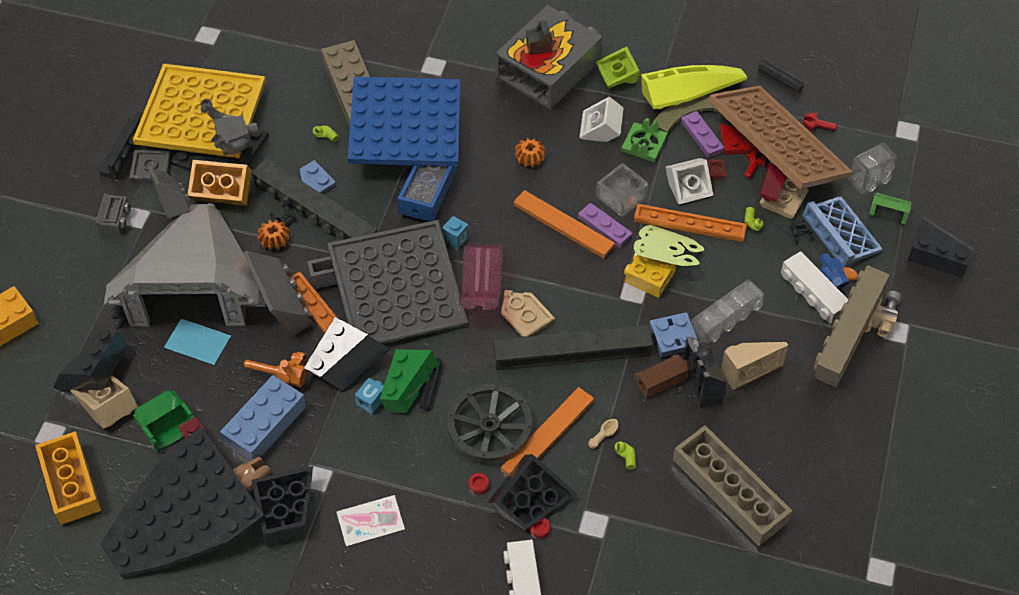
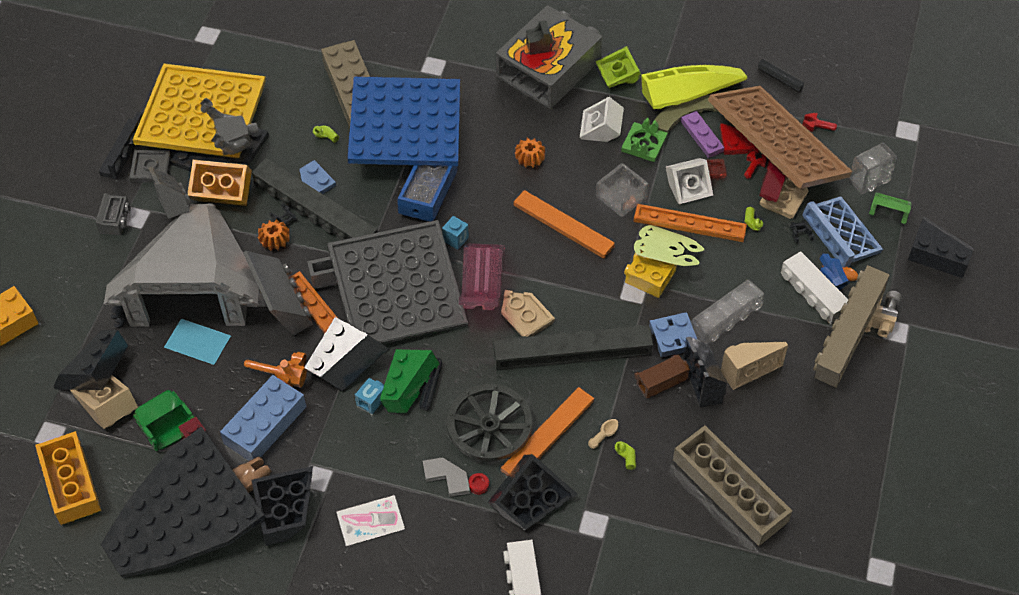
(443, 469): none -> light grey tile
(540, 529): red tile -> none
(605, 225): medium lavender plate -> none

